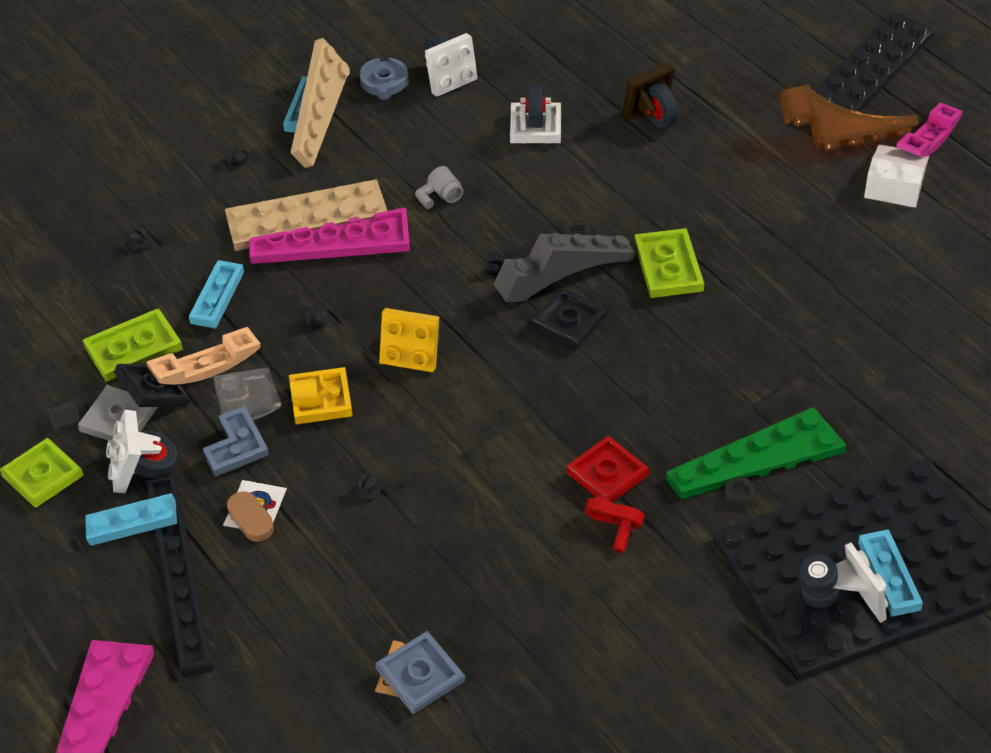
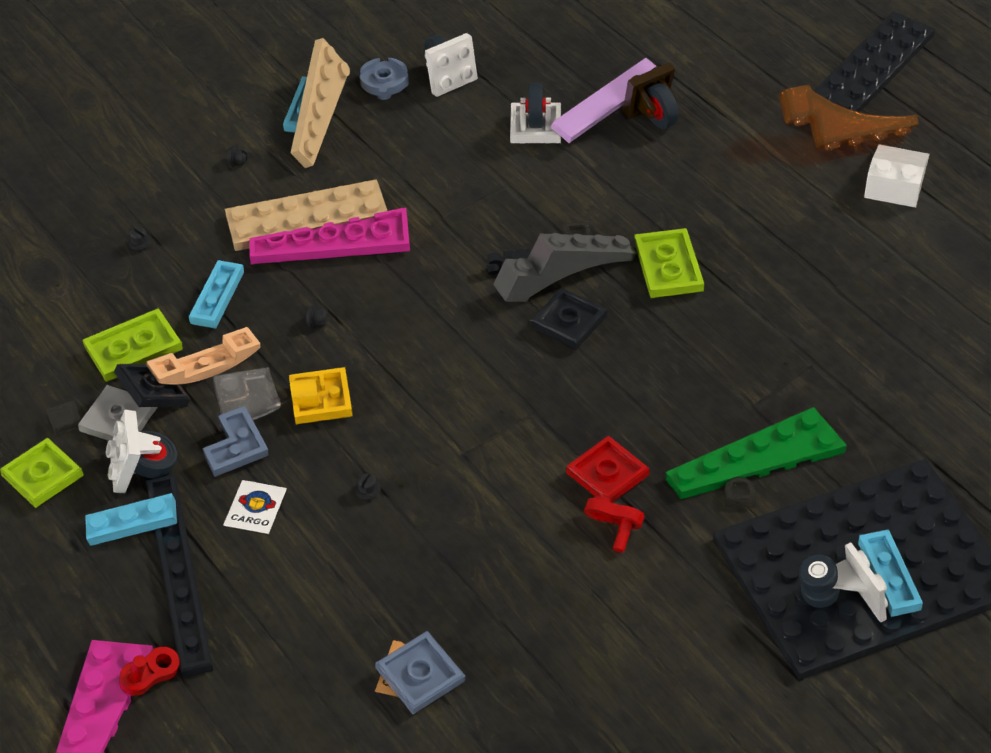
(144, 671): none -> red piece
(250, 516): medium nougat tile -> none
(409, 339): yellow plate -> none
(444, 184): light grey piece -> none
(597, 105): none -> lavender tile
(933, 132): dark pink slope -> none

